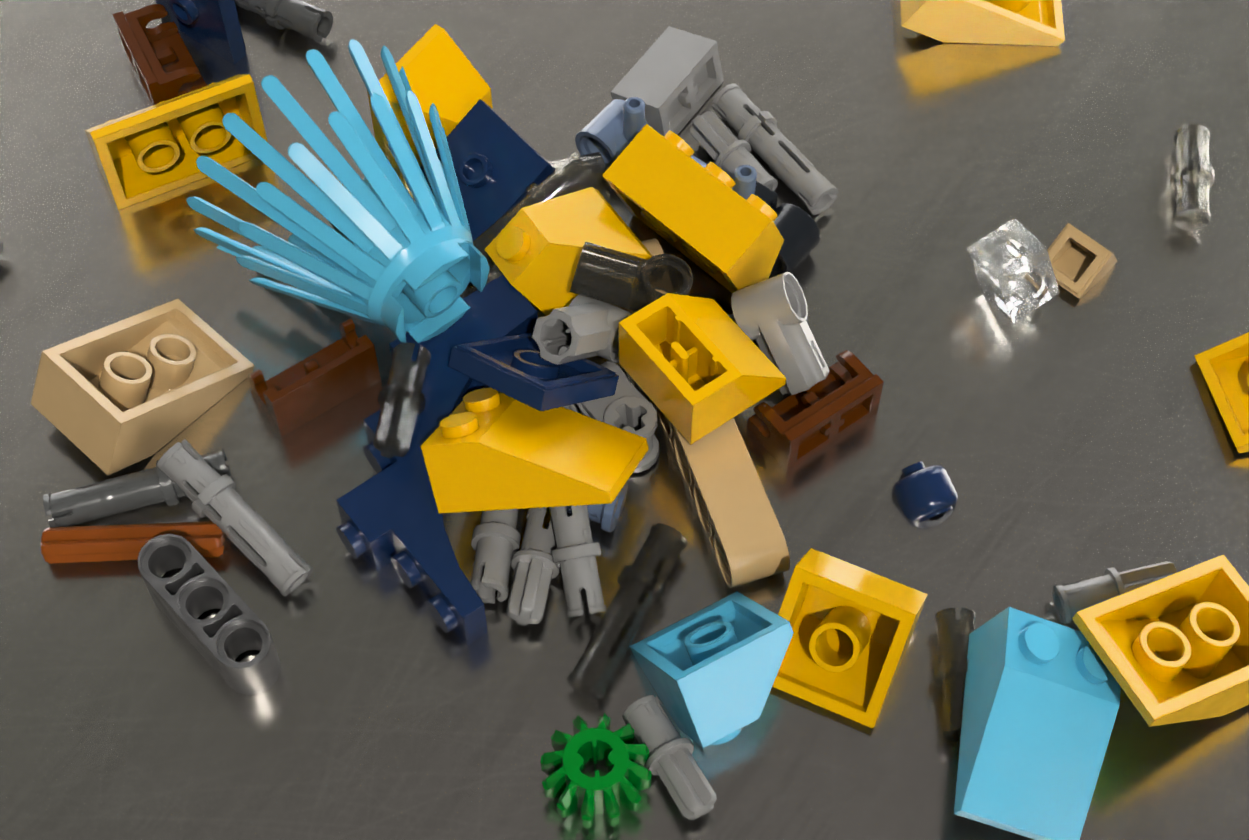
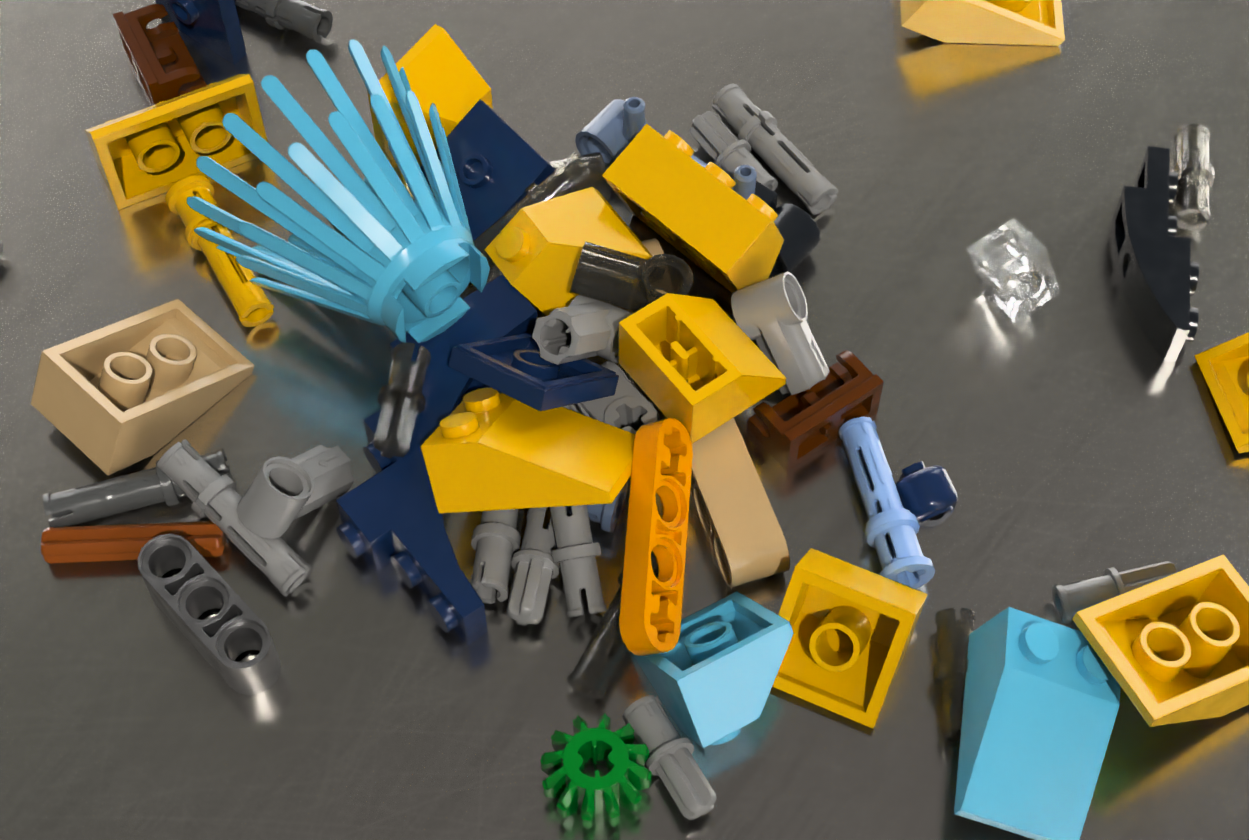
(247, 298): none -> yellow pin
(293, 488): none -> light grey piece
(317, 381): reddish brown hinge -> none
(651, 604): none -> light orange beam
(673, 79): light grey hinge -> none
(890, 526): none -> light blue pin
(1079, 261): tan slope -> none
(1152, 260): none -> black slope

